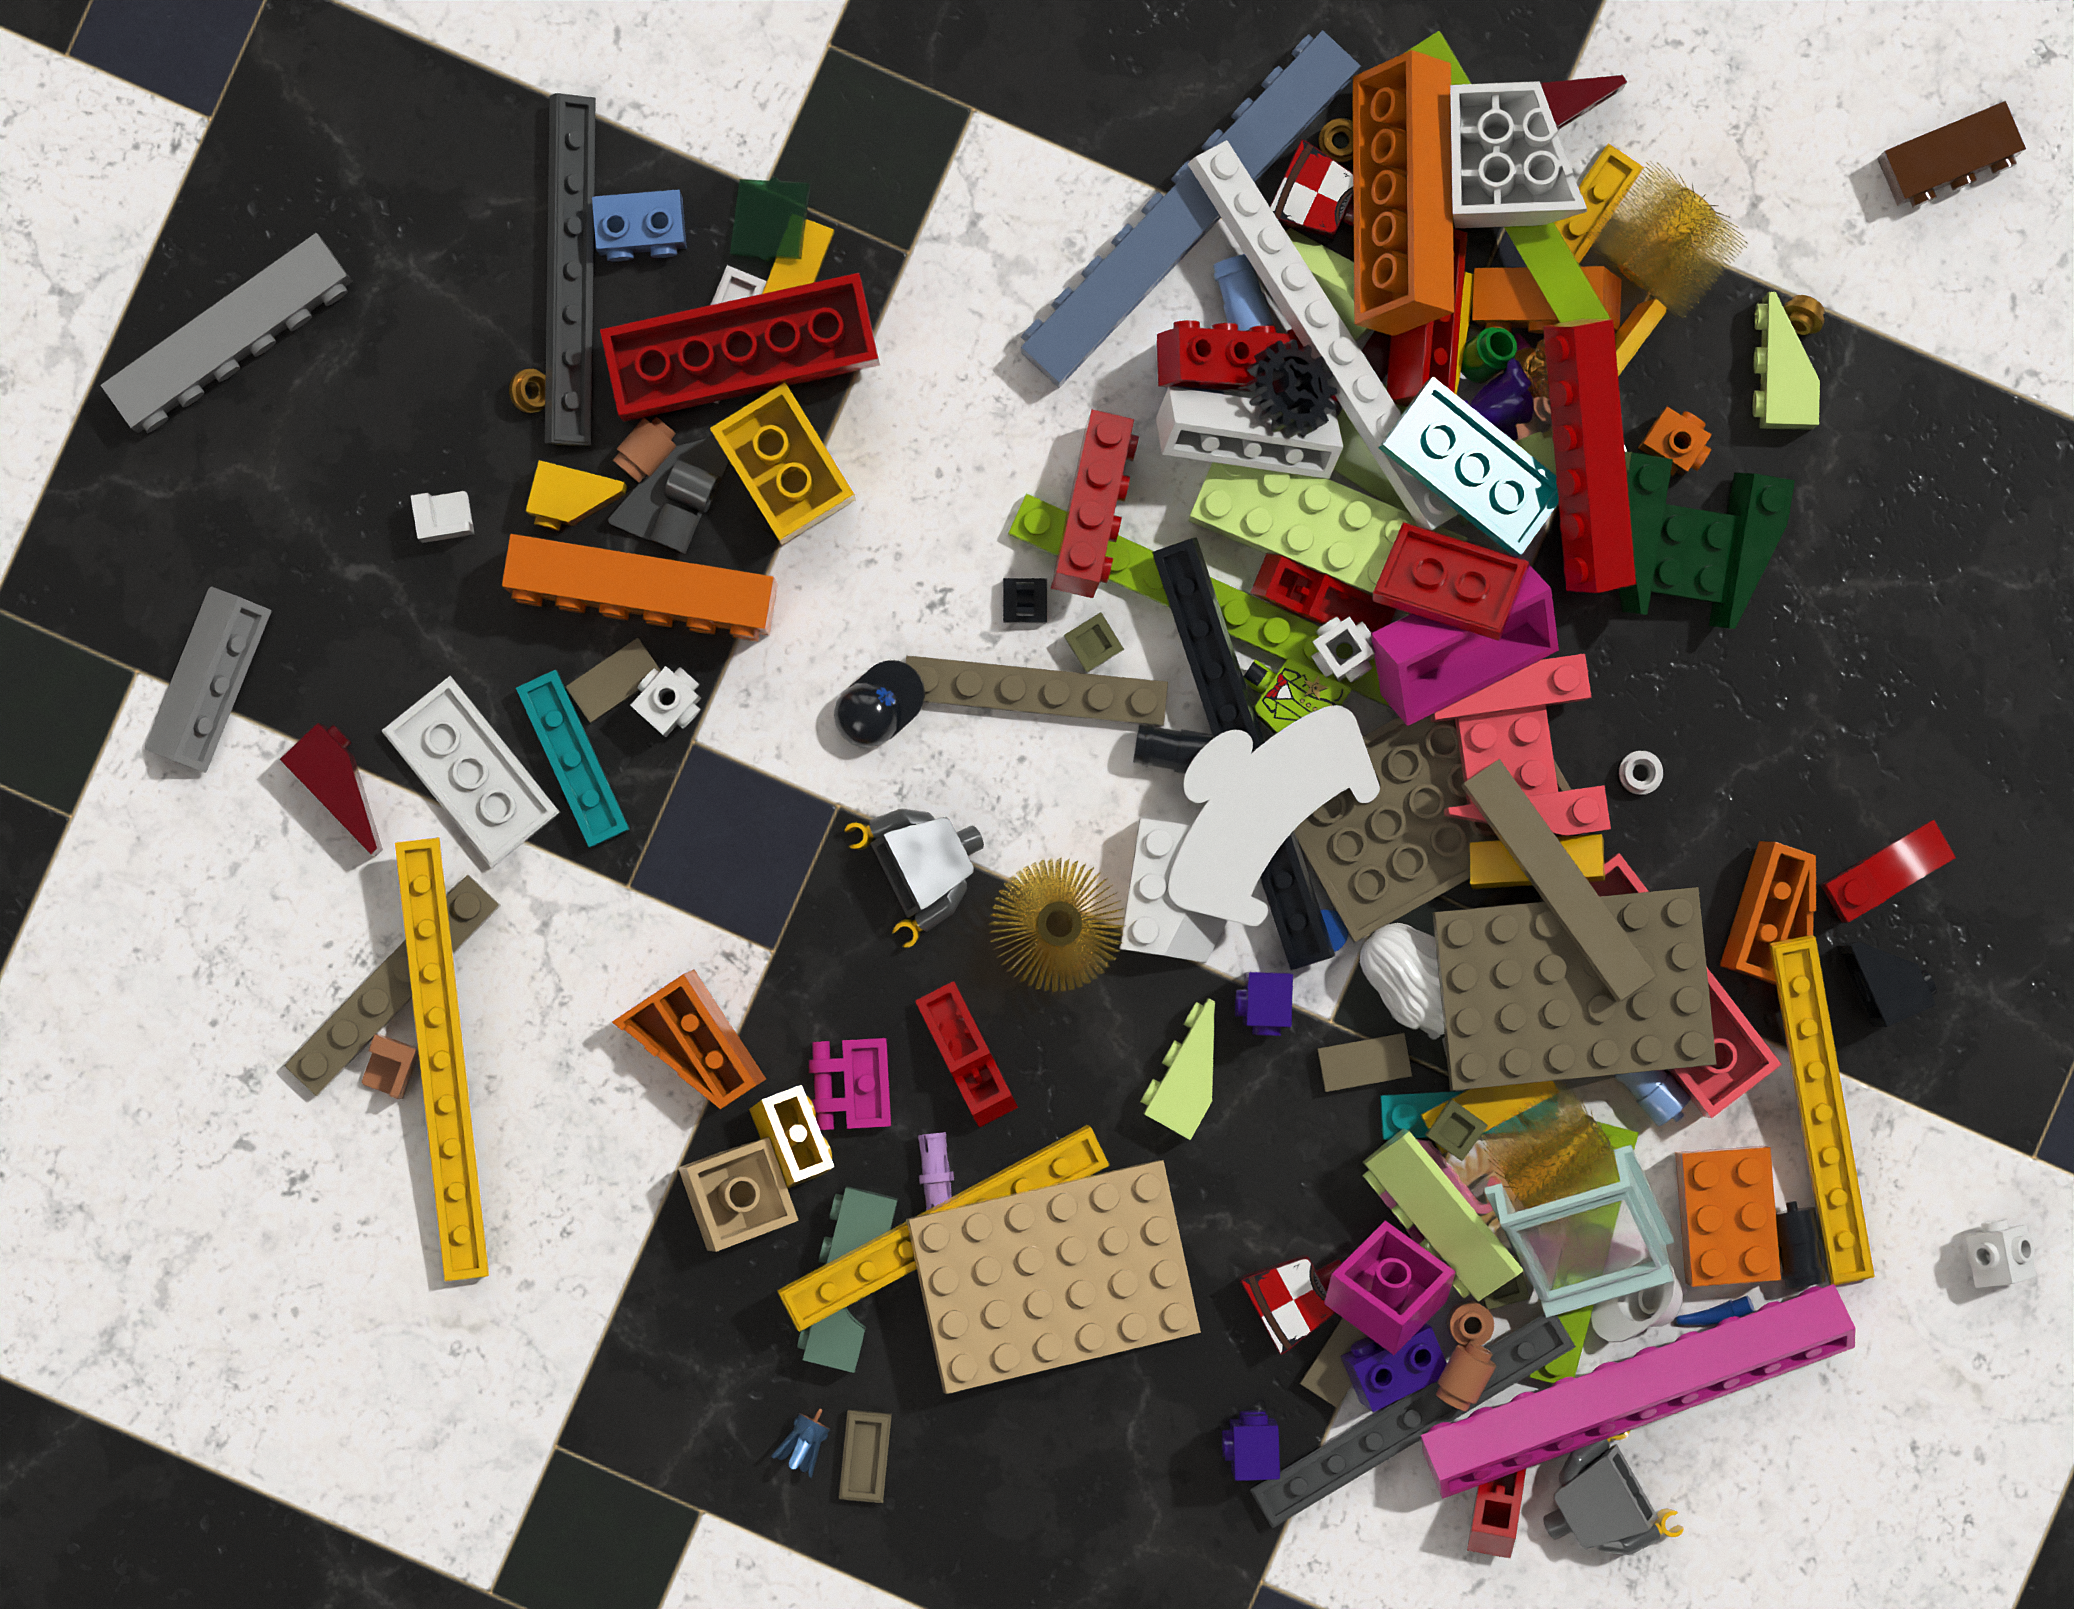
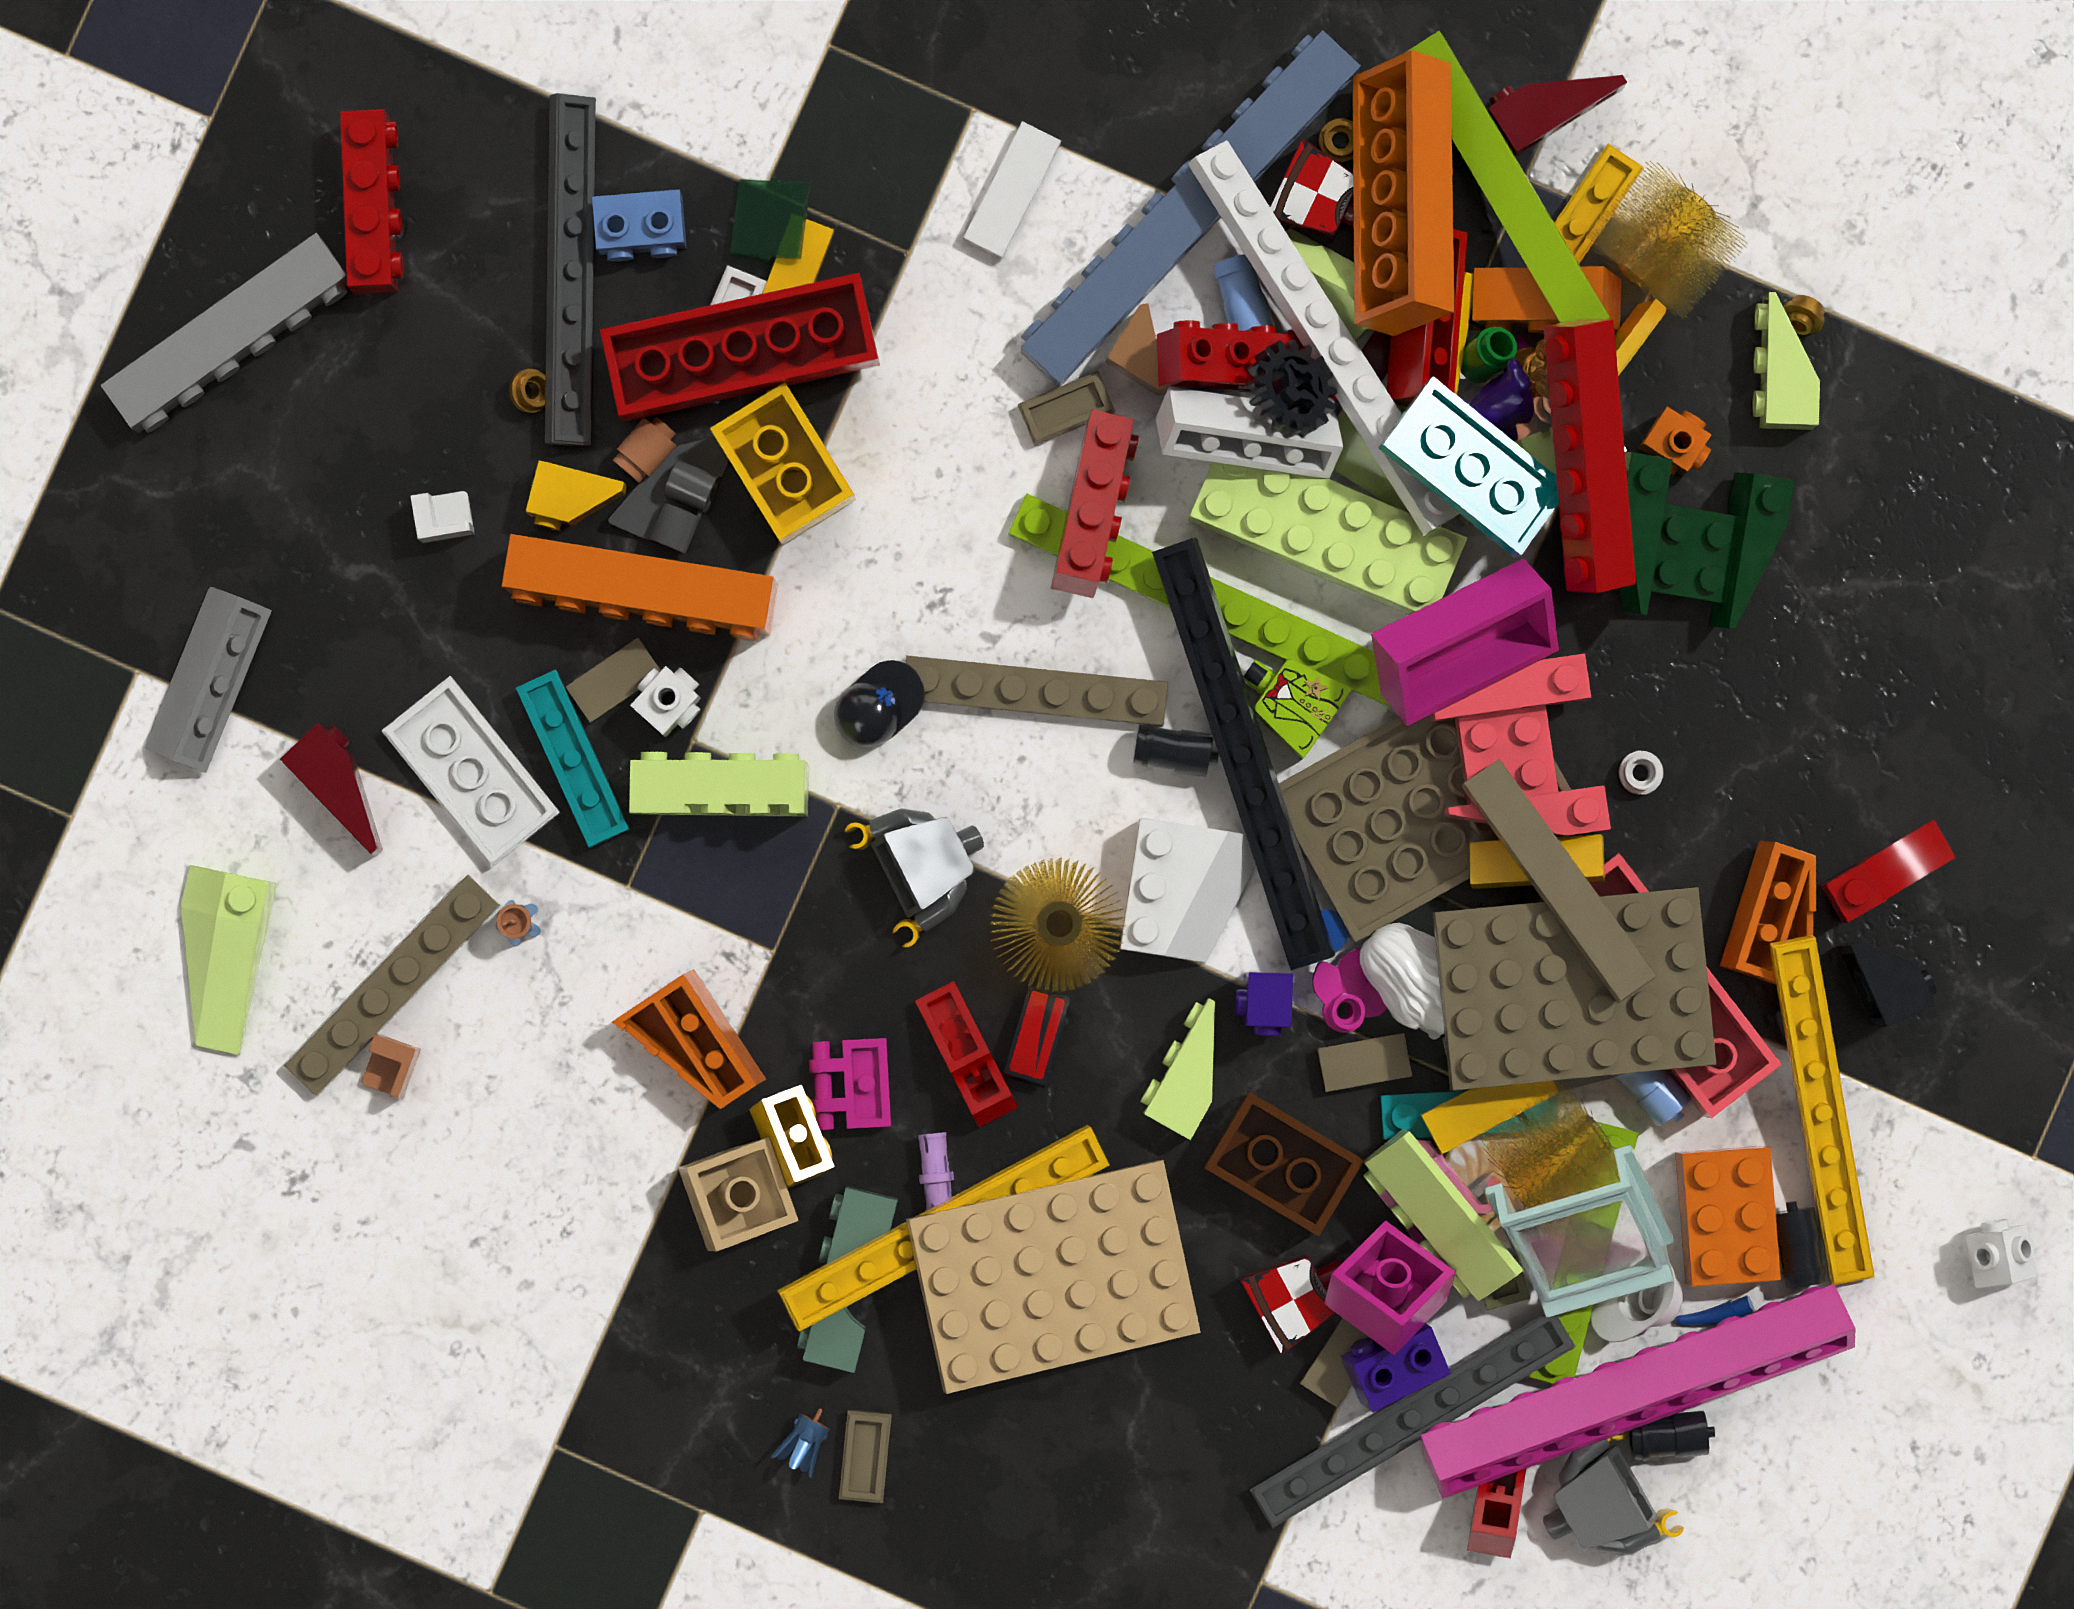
(224, 941): none -> yellowish green wedge
(369, 201): none -> red brick
(442, 1058): yellow plate -> none
(515, 921): none -> nougat piece
(719, 786): none -> yellowish green wedge
(1012, 190): none -> white tile
(1024, 600): black tile -> none
(1036, 1036): none -> red slope
(1065, 408): none -> dark tan tile
(1093, 642): olive plate -> none
(1137, 351): none -> medium nougat slope
(1252, 1446): dark purple brick -> none
(1259, 803): white sticker -> none
(1283, 1163): none -> reddish brown brick
(1316, 594): red slope -> none
(1336, 633): white brick -> none
(1347, 985): none -> dark pink plate
(1450, 581): red tile -> none
(1456, 1130): olive plate -> none
(1460, 1313): nougat brick -> none
(1465, 1376): nougat brick -> none
(1508, 158): white wedge -> none
(1675, 1435): none -> black piece
(1952, 155): reddish brown brick -> none

